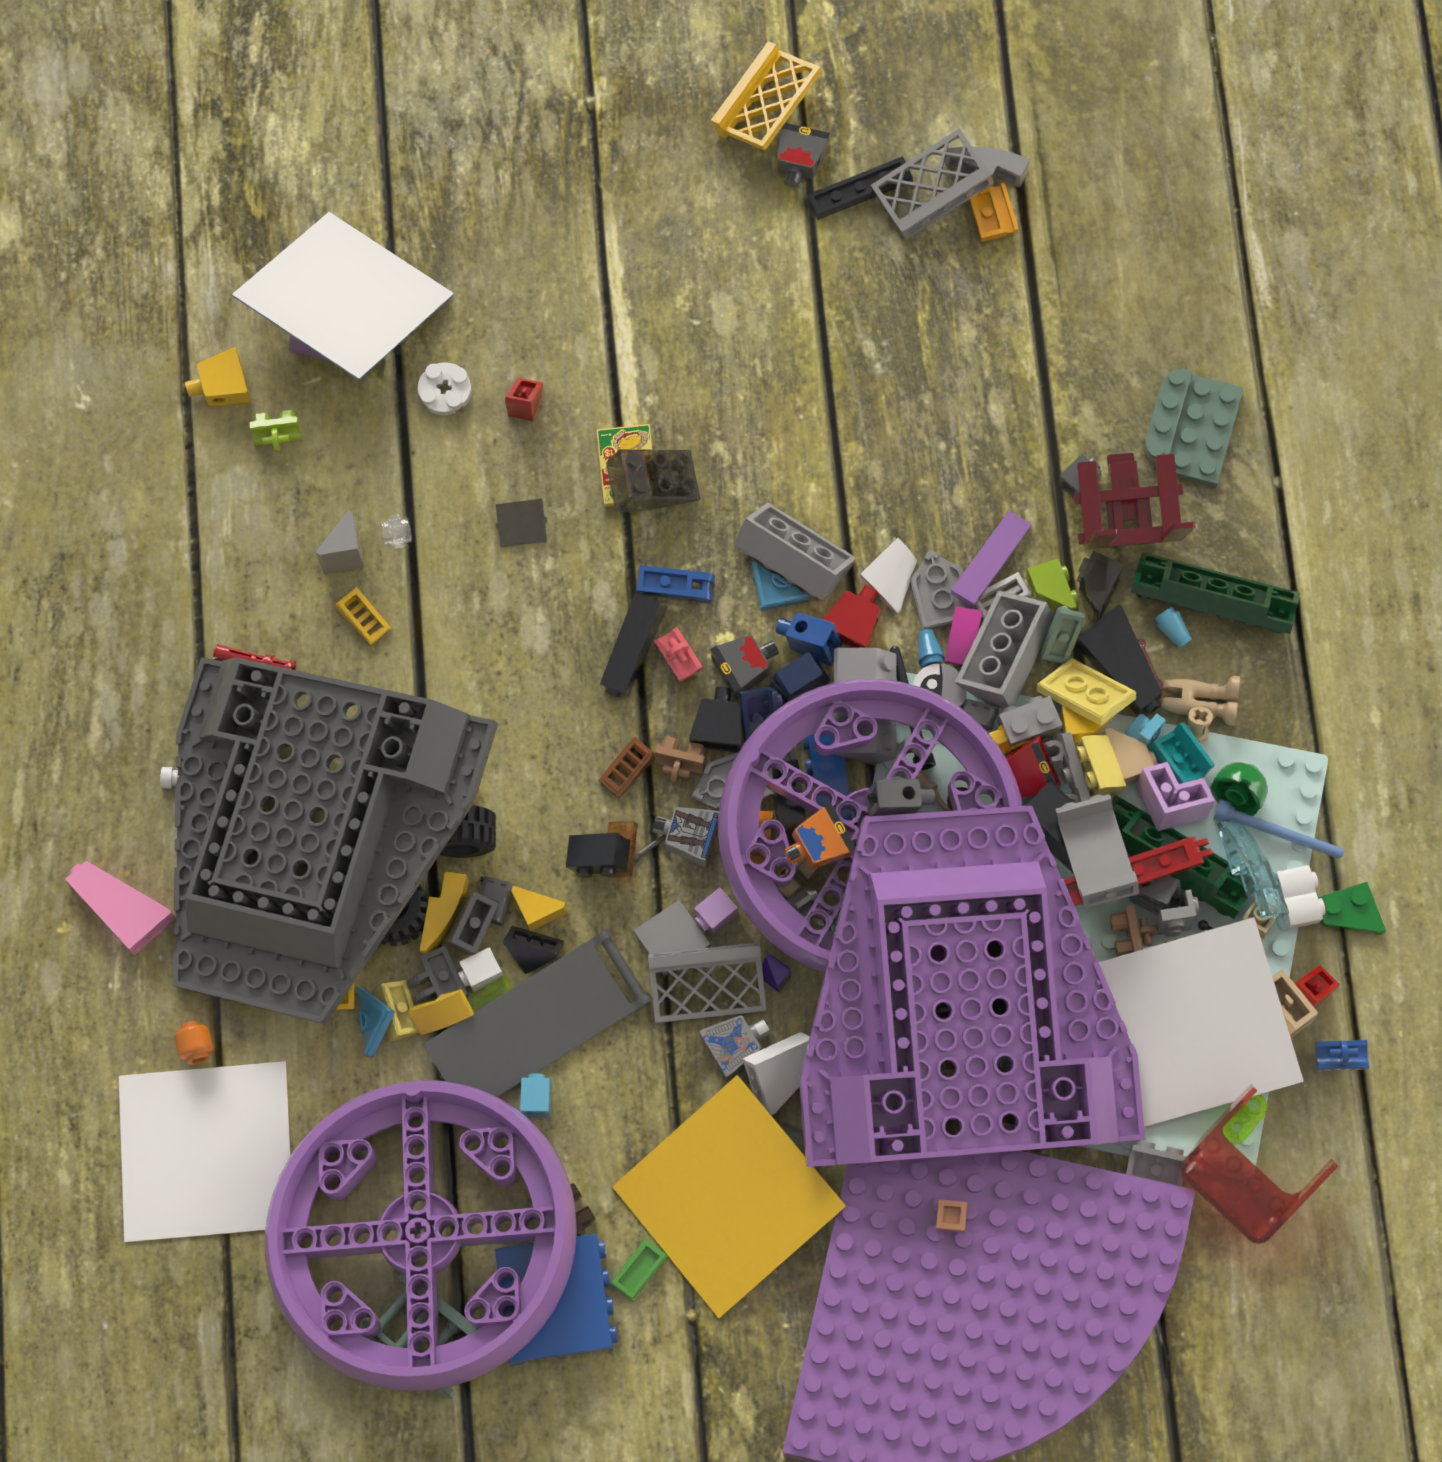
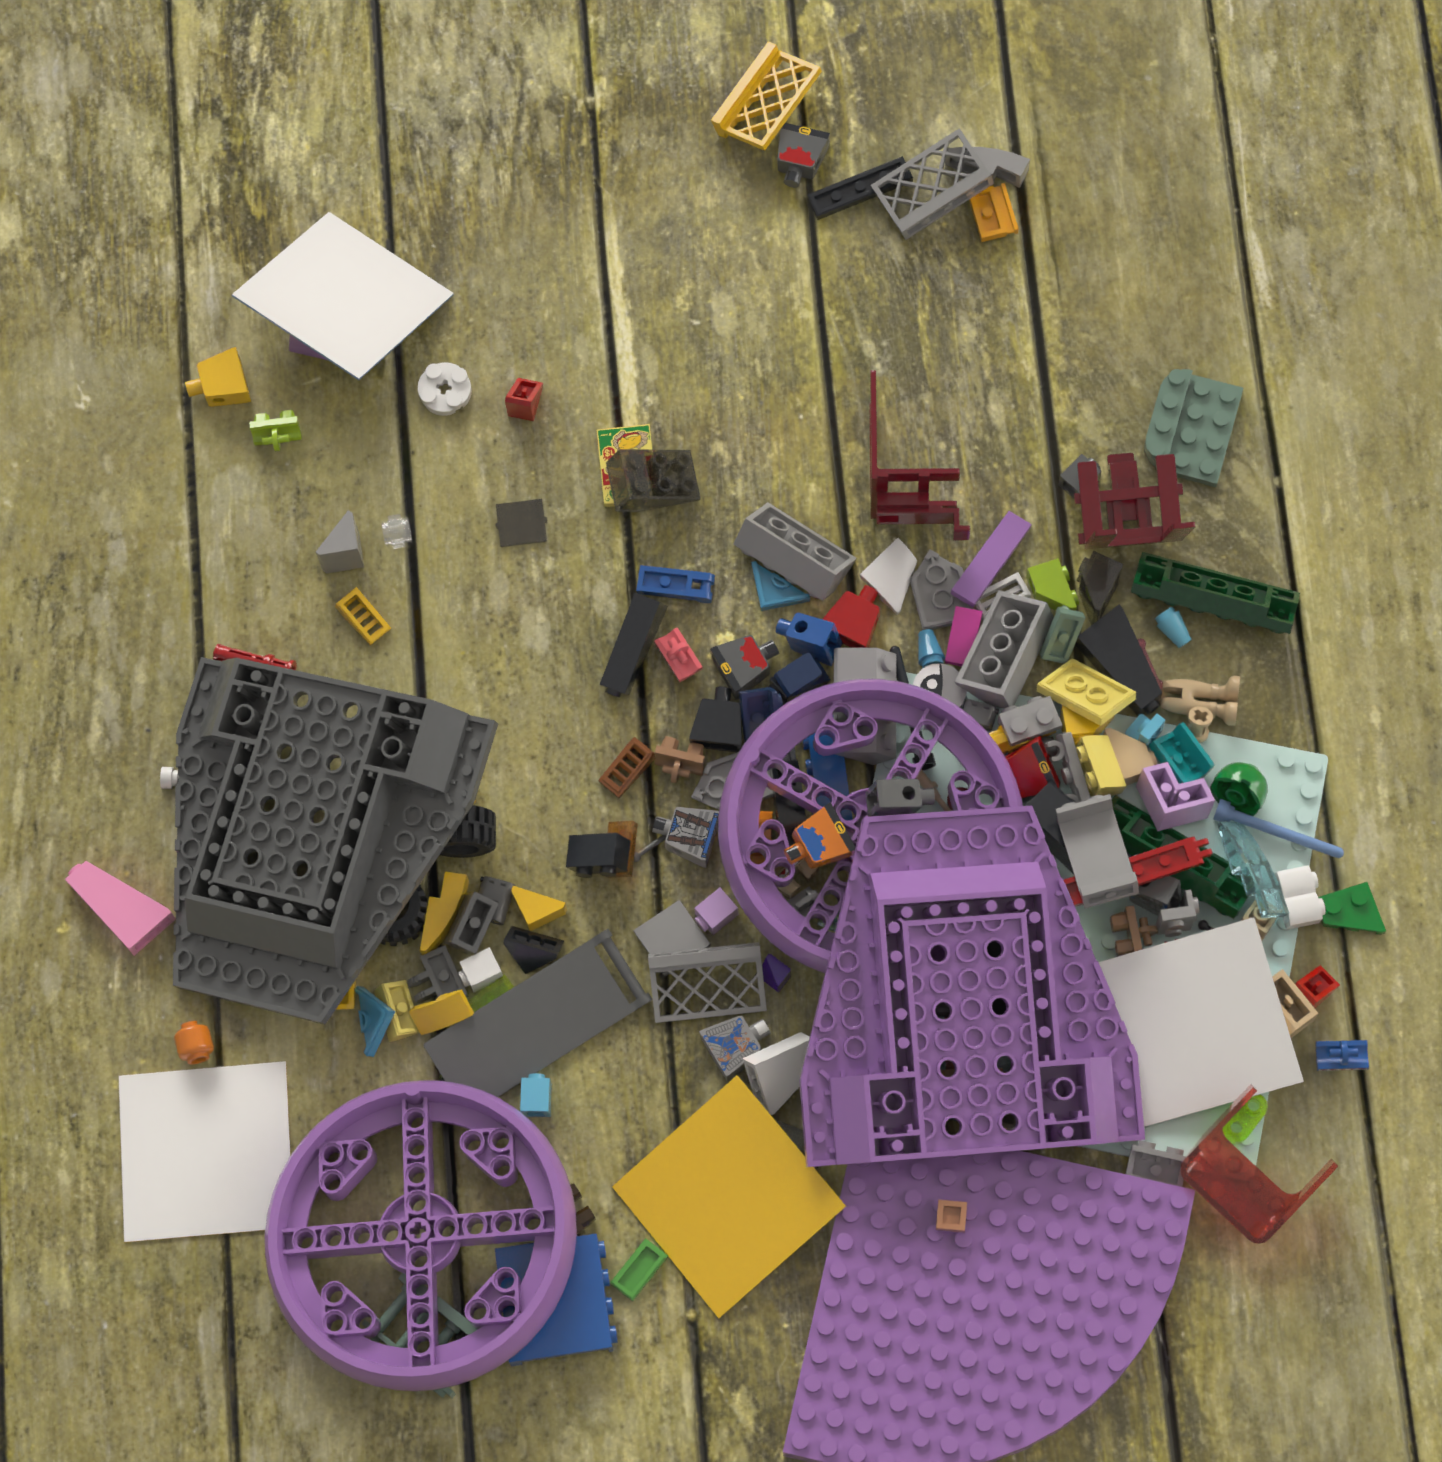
(908, 506): none -> dark red piece

